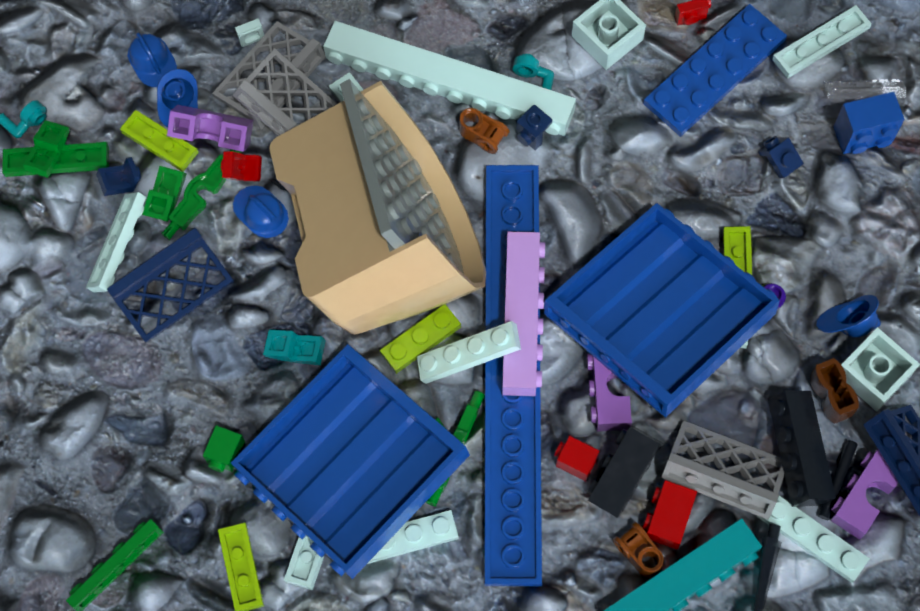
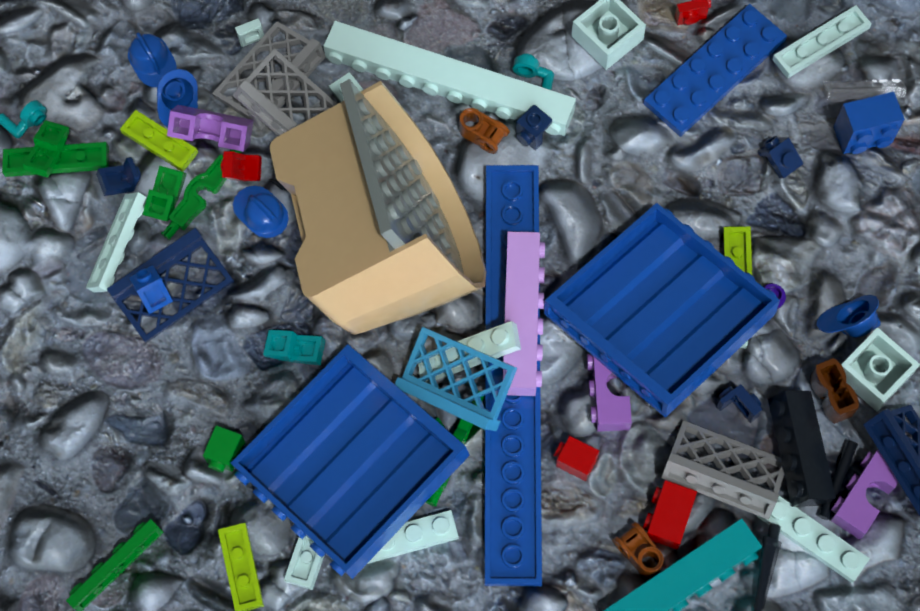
(151, 289): none -> blue bracket
(420, 338): lime plate -> none
(453, 402): none -> dark azure fence
(623, 470): black wedge -> none
(746, 403): none -> dark blue bracket

